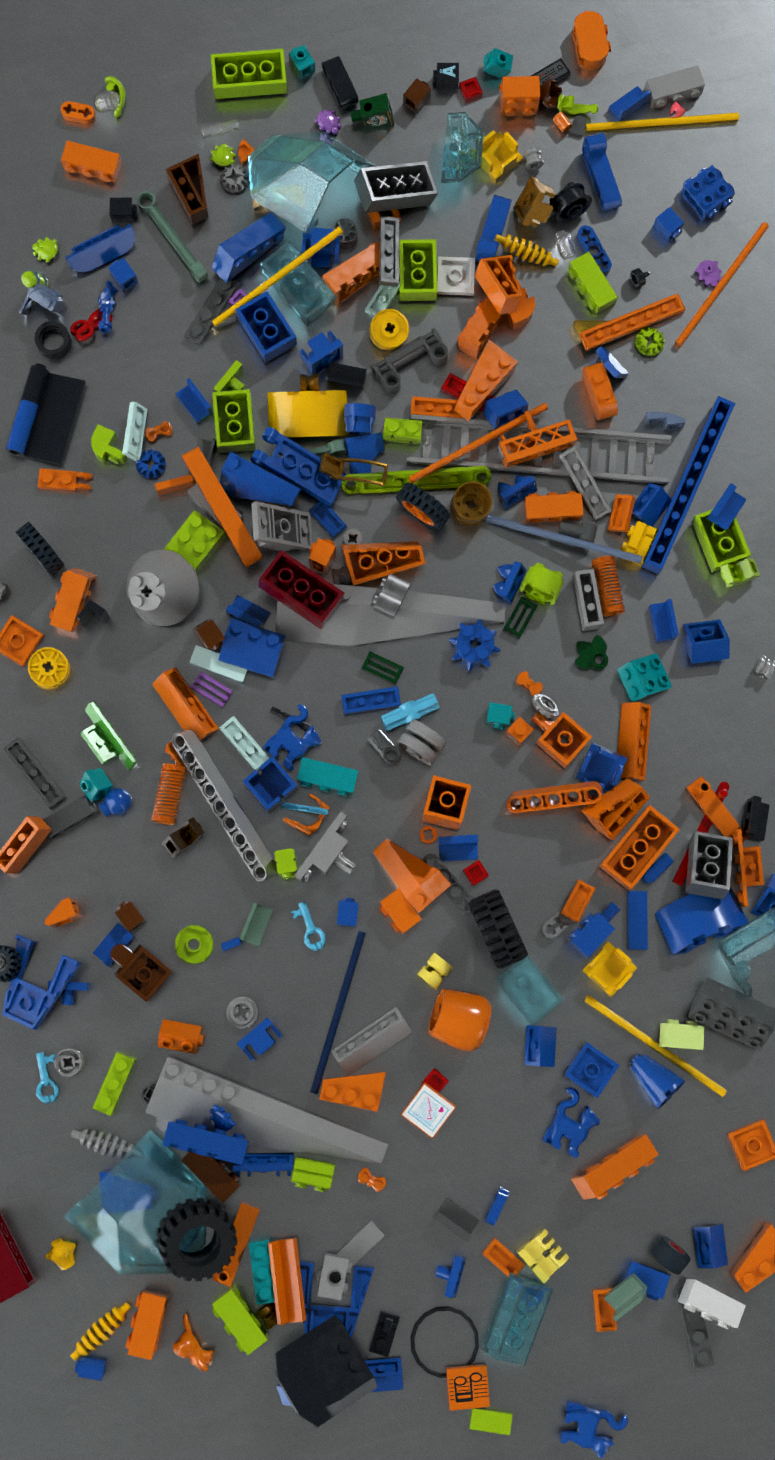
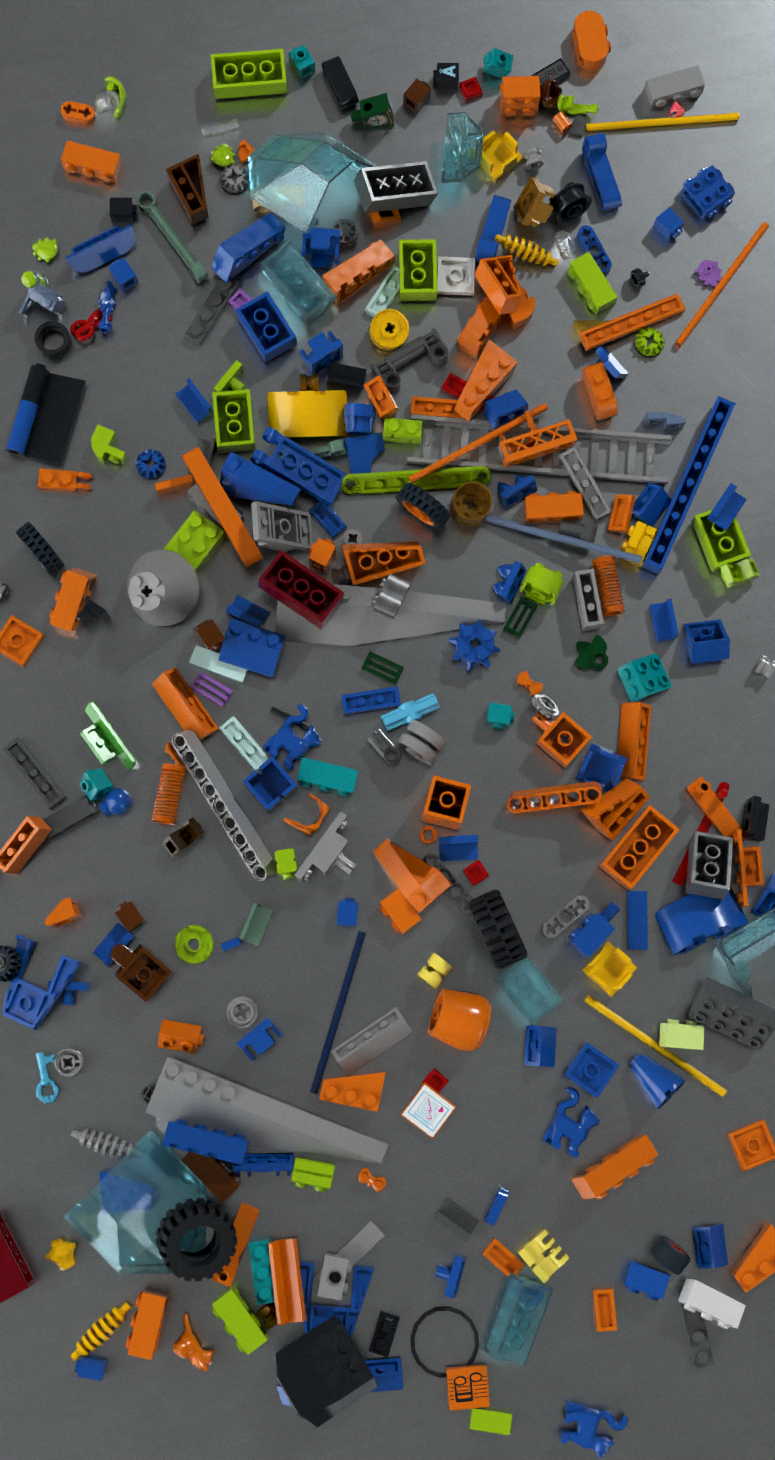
(54, 678): yellow wheel -> none
(114, 1083): lime brick -> none
(134, 431): light aqua tile -> none
(164, 428): orange piece -> none
(221, 1119): blue piece -> none
(279, 275): yellow piece -> none
(290, 806): medium azure piece -> none
(311, 929): medium azure piece -> none
(328, 121): medium lavender piece -> none
(334, 468): pearl gold piece -> none
(381, 397): none -> orange tile
(389, 251): plate -> none
(519, 731): orange brick -> none
(578, 900): orange tile -> none
(626, 1295): sand green panel -> none
(629, 103): blue panel -> none
(657, 868): blue bar -> none

